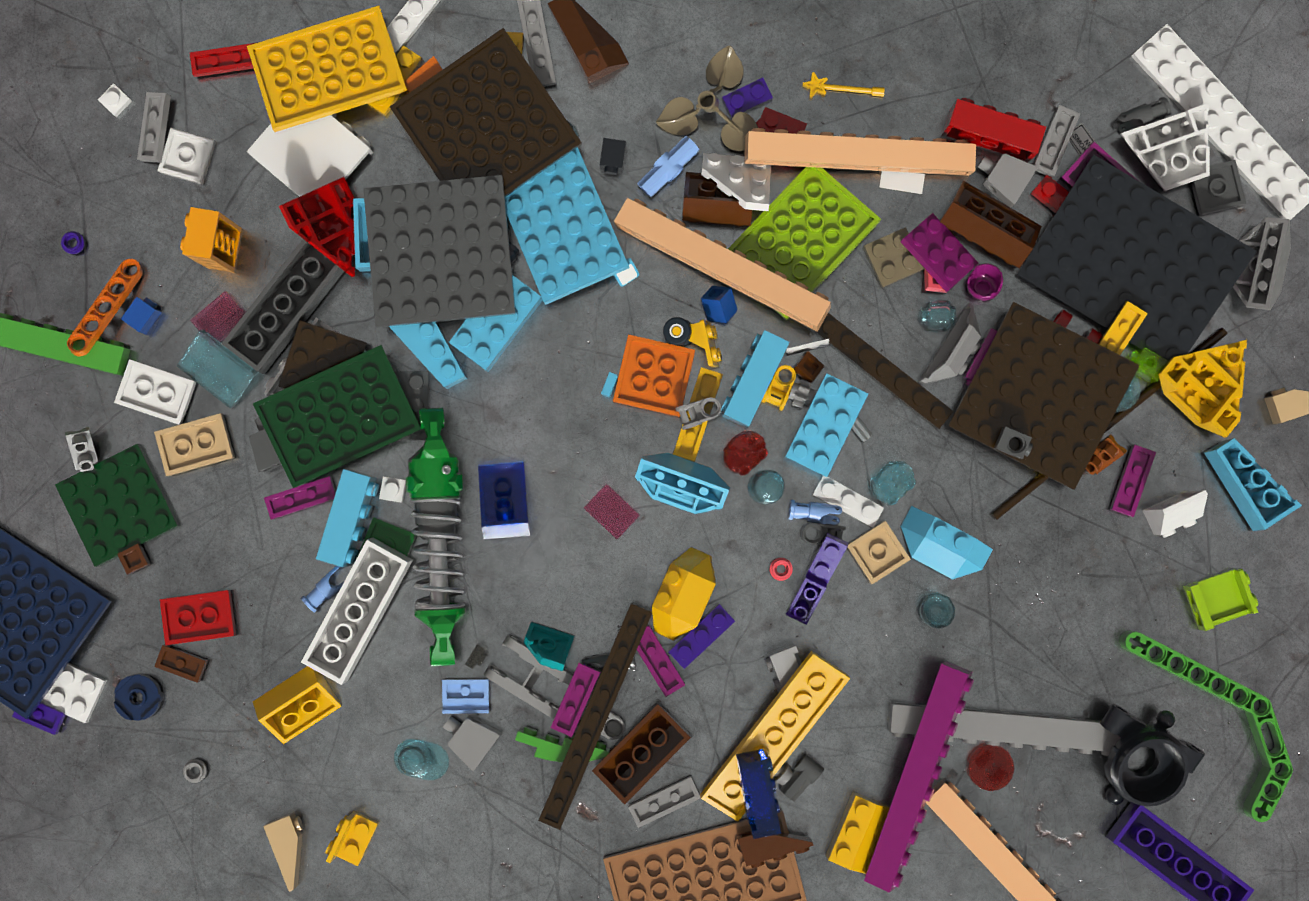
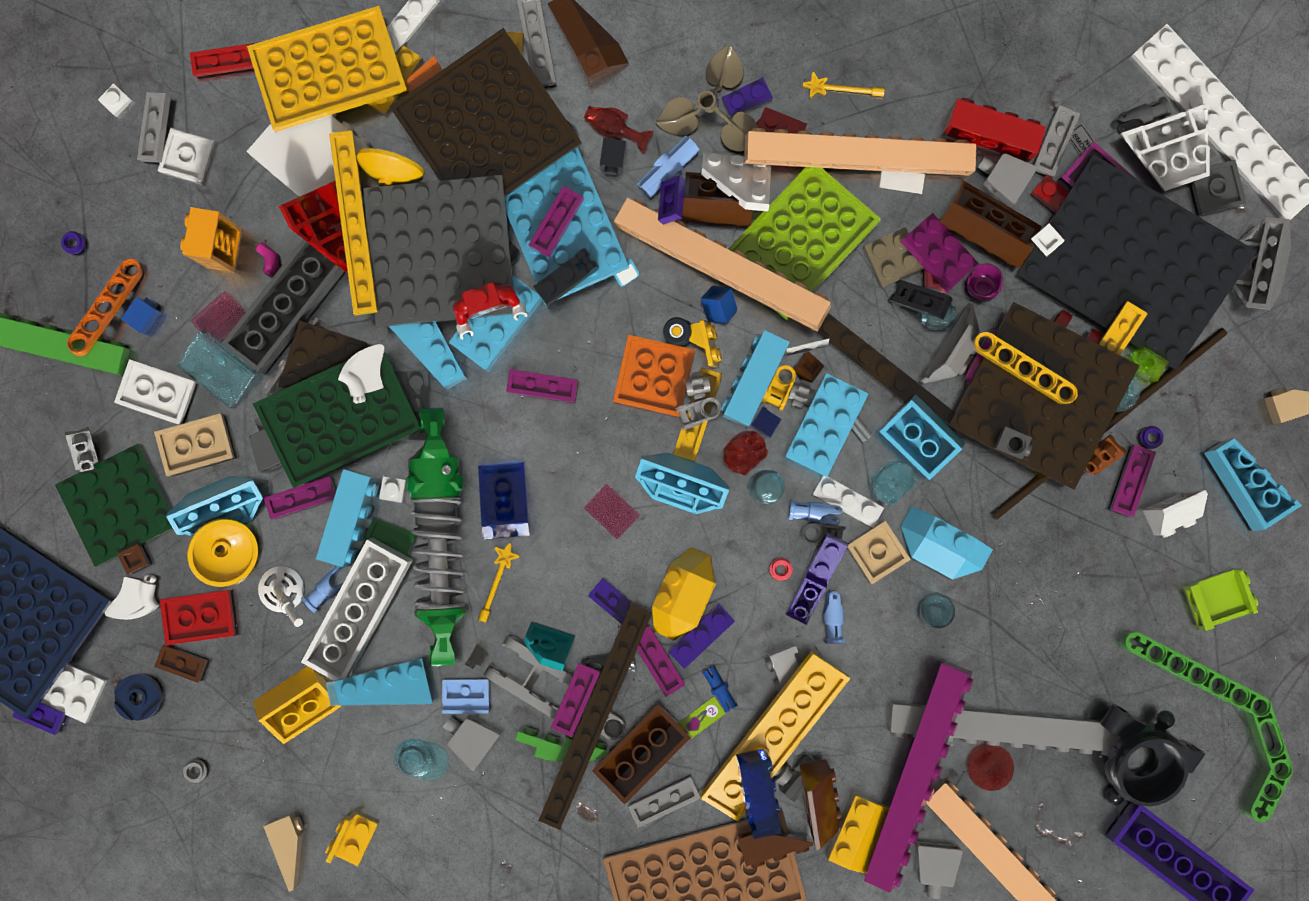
(134, 599): none -> white arm
(226, 499): none -> medium azure wedge
(229, 564): none -> yellow dish
(271, 259): none -> dark pink arm
(282, 592): none -> white dish
(353, 223): none -> yellow plate
(363, 372): none -> white arm
(388, 685): none -> medium azure wedge
(389, 167): none -> yellow dish
(485, 300): none -> red torso
(504, 558): none -> yellow piece
(542, 386): none -> magenta plate
(556, 221): none -> magenta plate
(566, 277): none -> black plate
(609, 385): medium azure tile -> none
(610, 600): none -> dark purple plate
(612, 122): none -> clear red animal
(671, 200): none -> dark purple plate
(697, 385): none -> light grey gear
(703, 717): none -> lime sticker
(719, 688): none -> blue pin
(765, 422): none -> clear blue panel
(820, 801): none -> reddish brown slope
(833, 618): none -> light blue piece
(921, 299): none -> black plate
(922, 437): none -> medium azure brick
(937, 866): none -> light grey torso
(1036, 368): none -> yellow beam
(1047, 239): none -> white plate
(1158, 437): none -> dark purple plate
(1207, 386): yellow wedge -> none

